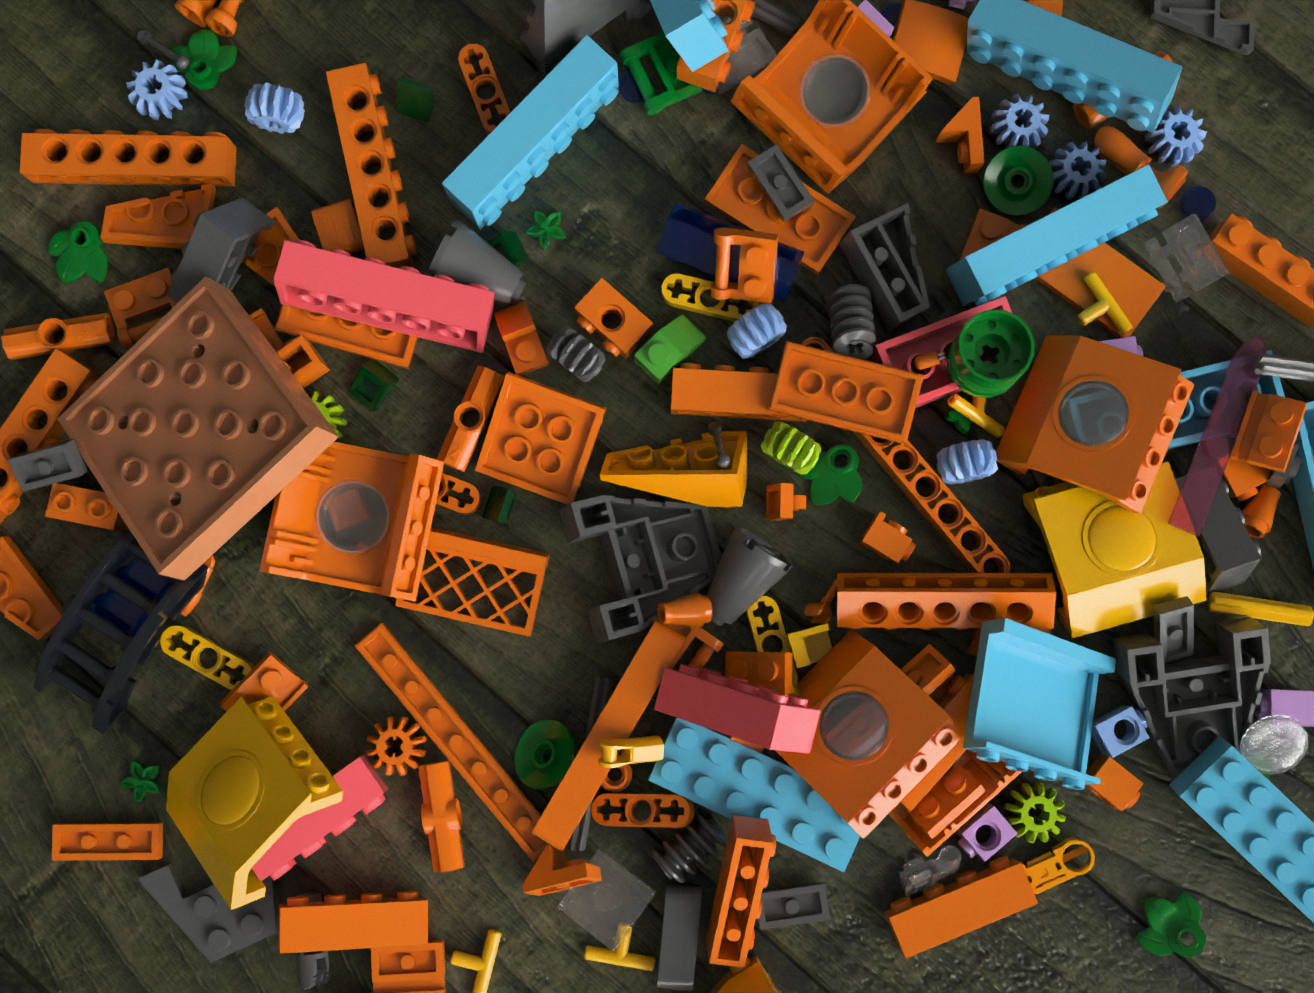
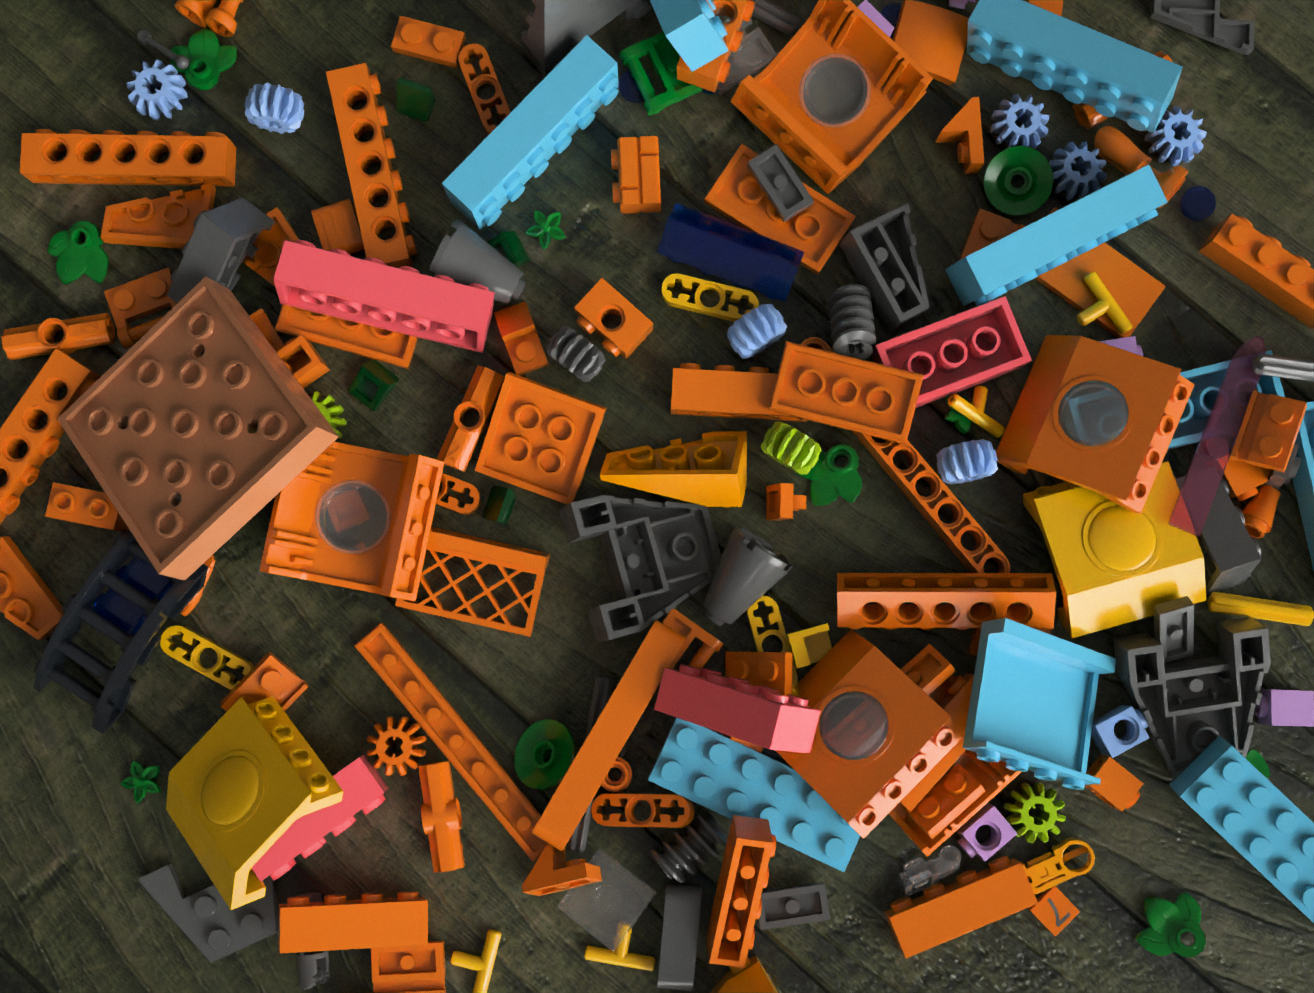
(48, 465): dark grey plate -> none
(107, 841): orange plate -> none
(428, 41): none -> orange plate
(633, 751): yellow bar -> none
(638, 174): none -> orange brick
(668, 349): bright green slope -> none
(686, 611): orange cone -> none
(715, 429): dark grey hinge -> none
(756, 265): orange plate -> none
(822, 610): orange hand -> none
(887, 540): orange brick -> none
(928, 360): orange piece -> none
(995, 335): green wheel -> none
(1054, 910): none -> orange tile
(1193, 252): clear plate -> none
(1274, 744): clear wheel -> none

